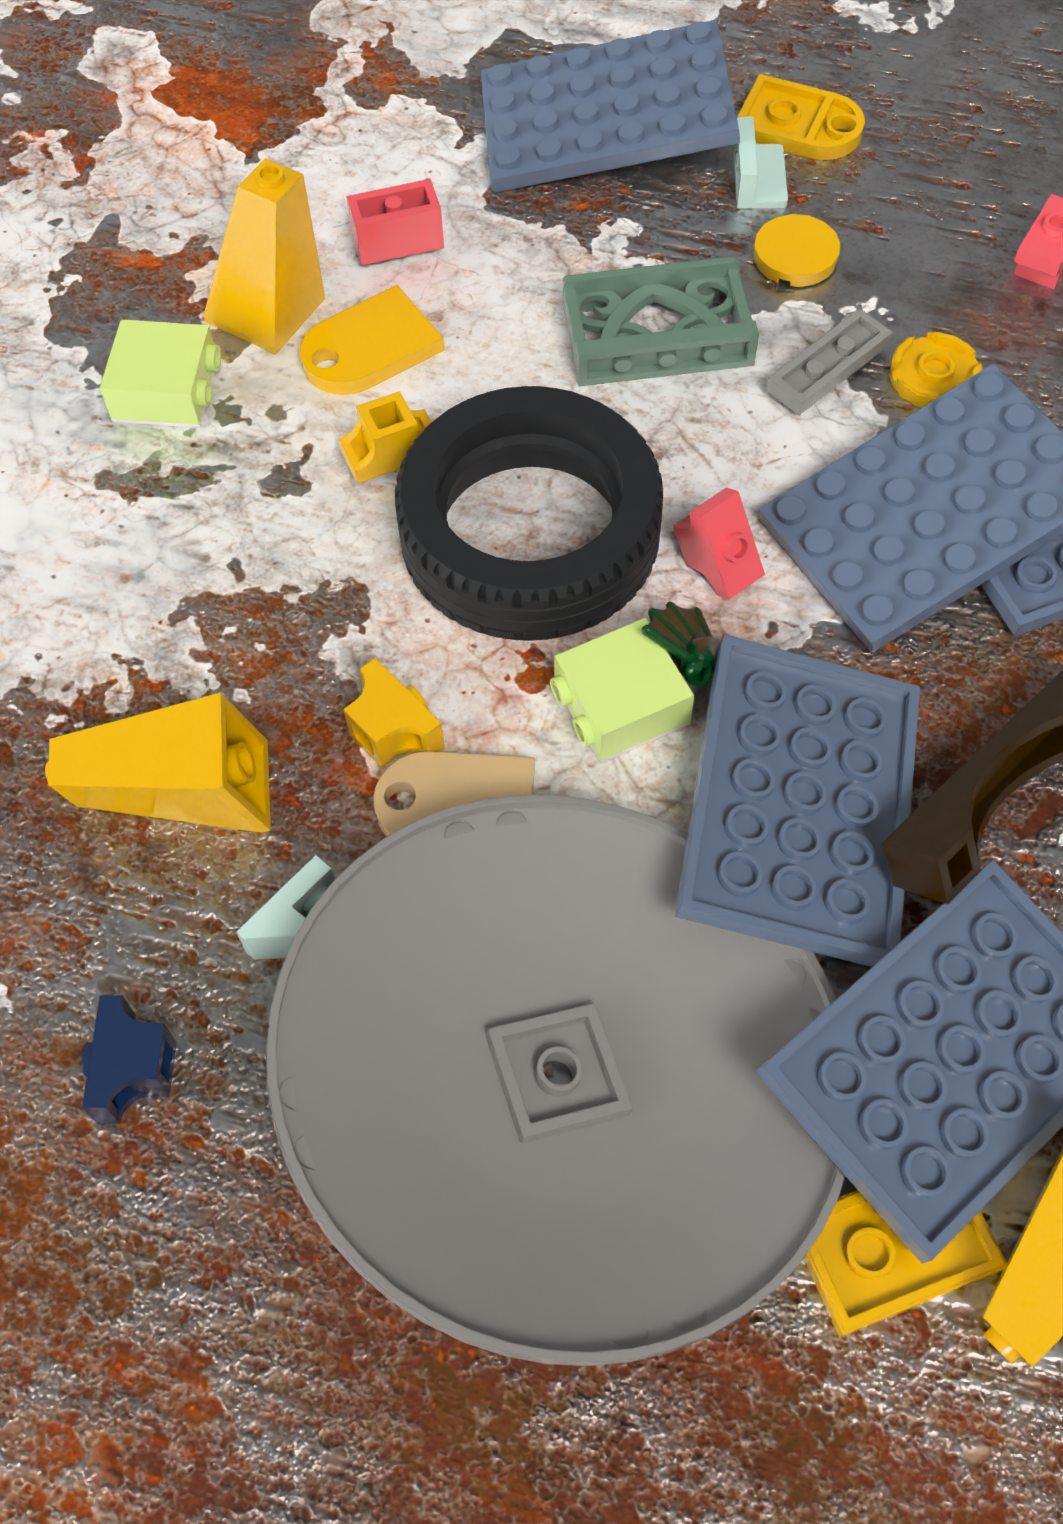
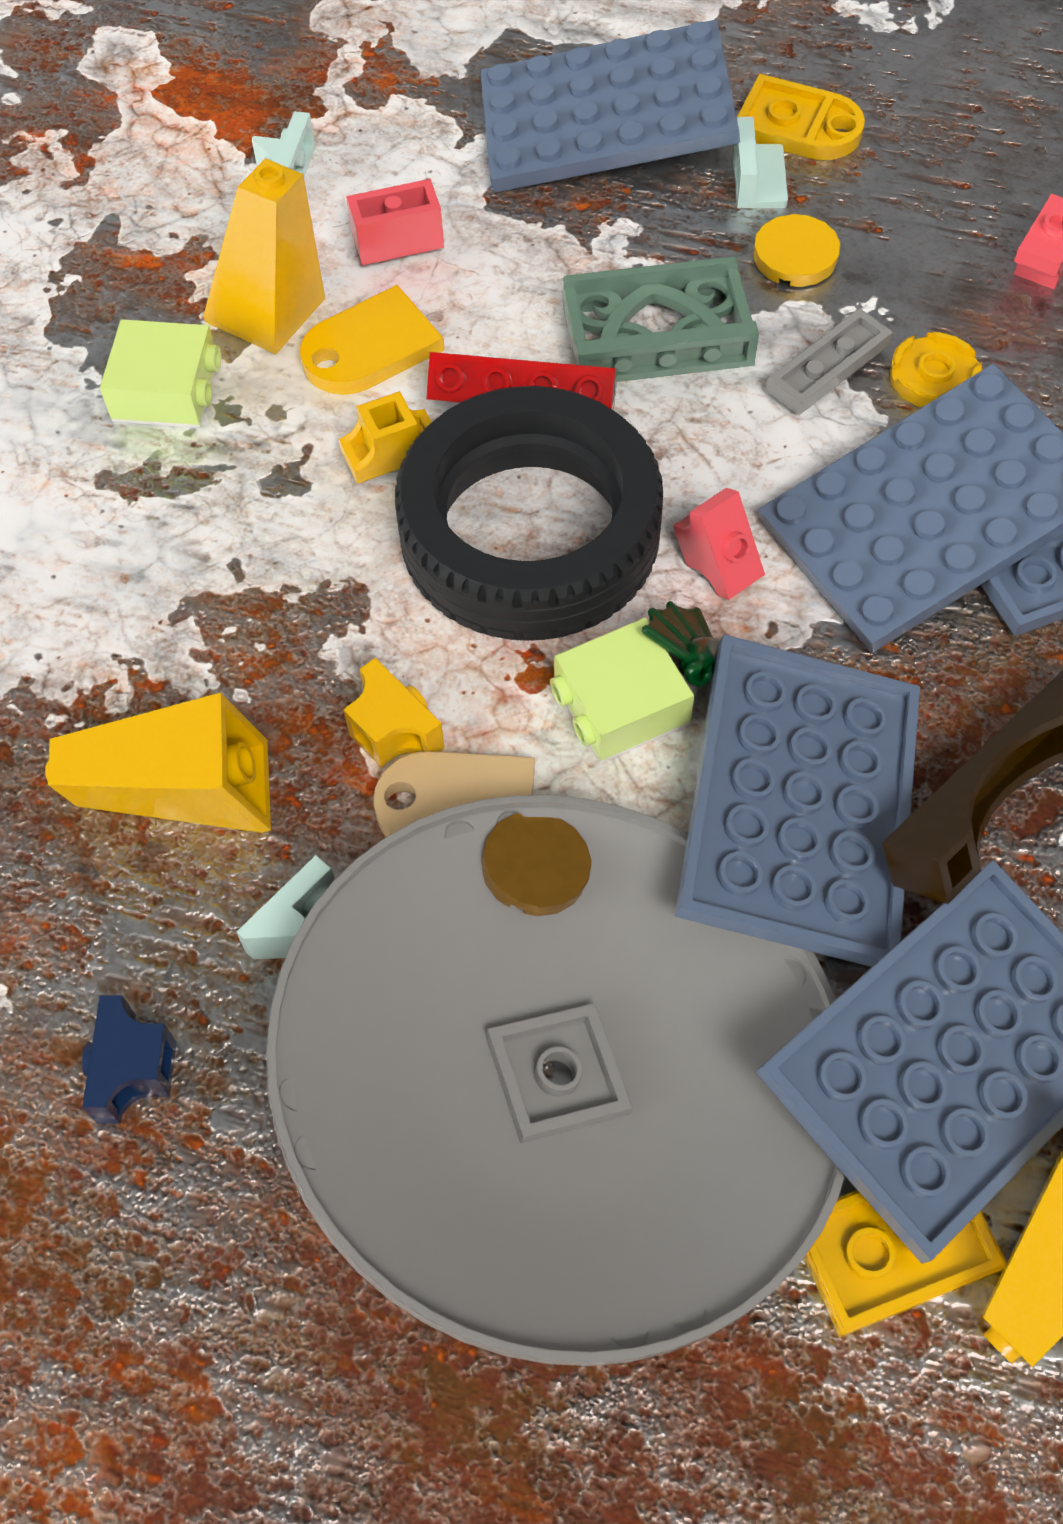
(294, 146): none -> light aqua slope
(465, 376): none -> red piece
(536, 864): none -> pearl gold tile

